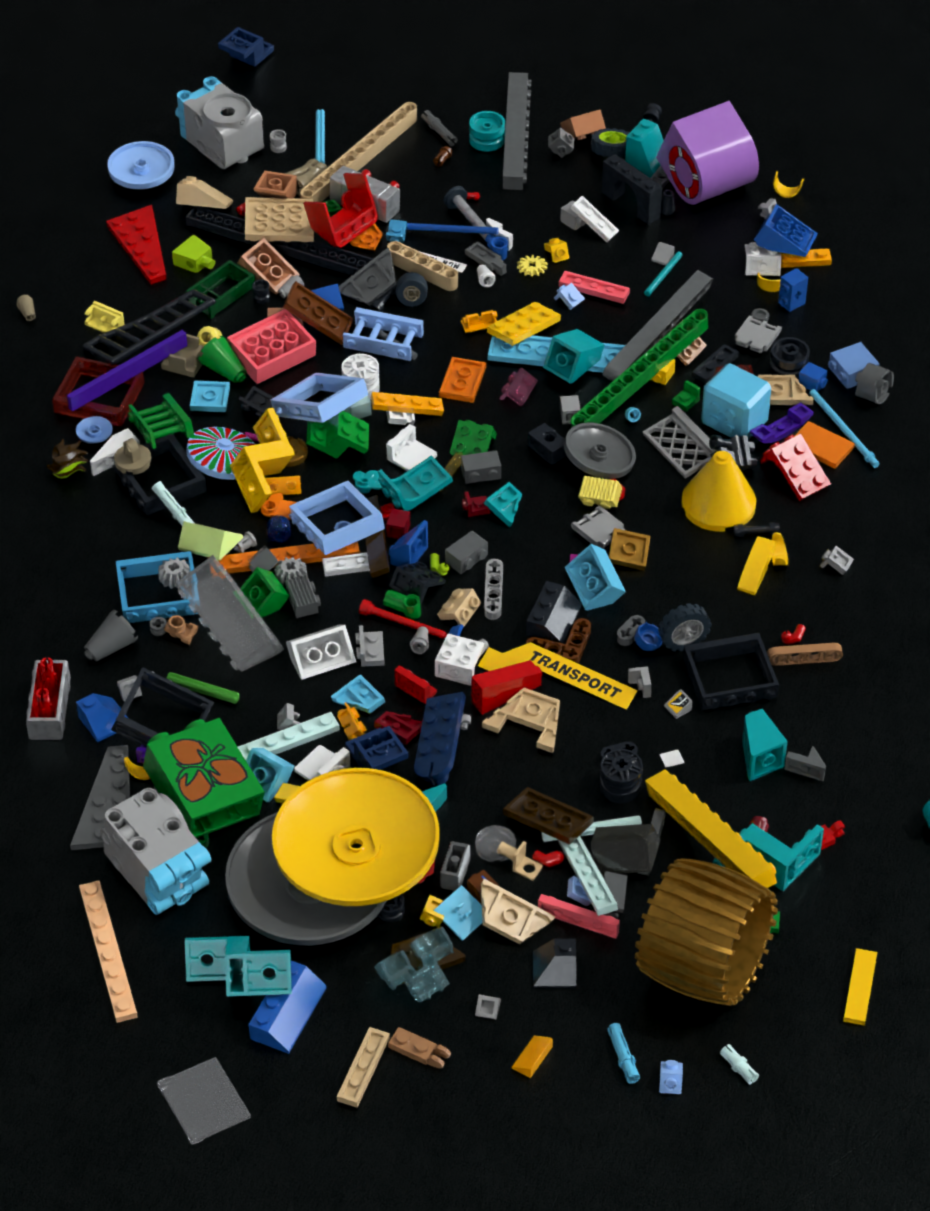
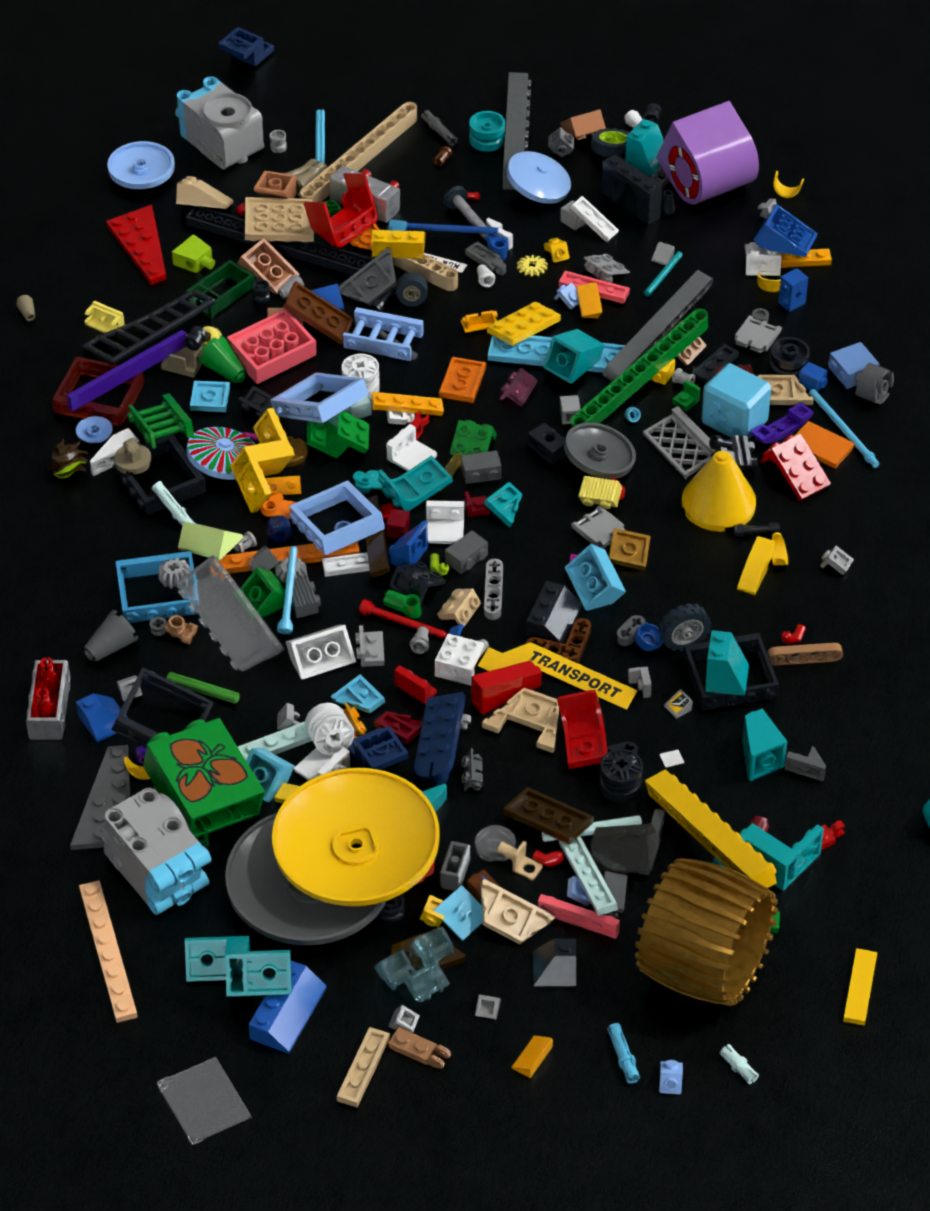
(195, 339): none -> black wheel
(285, 625): none -> medium azure piece
(329, 728): none -> white wheel
(400, 243): none -> yellow slope
(404, 1019): none -> light grey slope
(419, 423): none -> red plate
(445, 521): none -> white bracket
(471, 765): none -> dark grey hinge
(538, 177): none -> light blue dish
(583, 728): none -> red bracket
(589, 300): none -> light orange slope
(604, 267): none -> light grey hinge
(632, 118): none -> white cone
(680, 377): none -> light grey bush
(726, 665): none -> teal slope

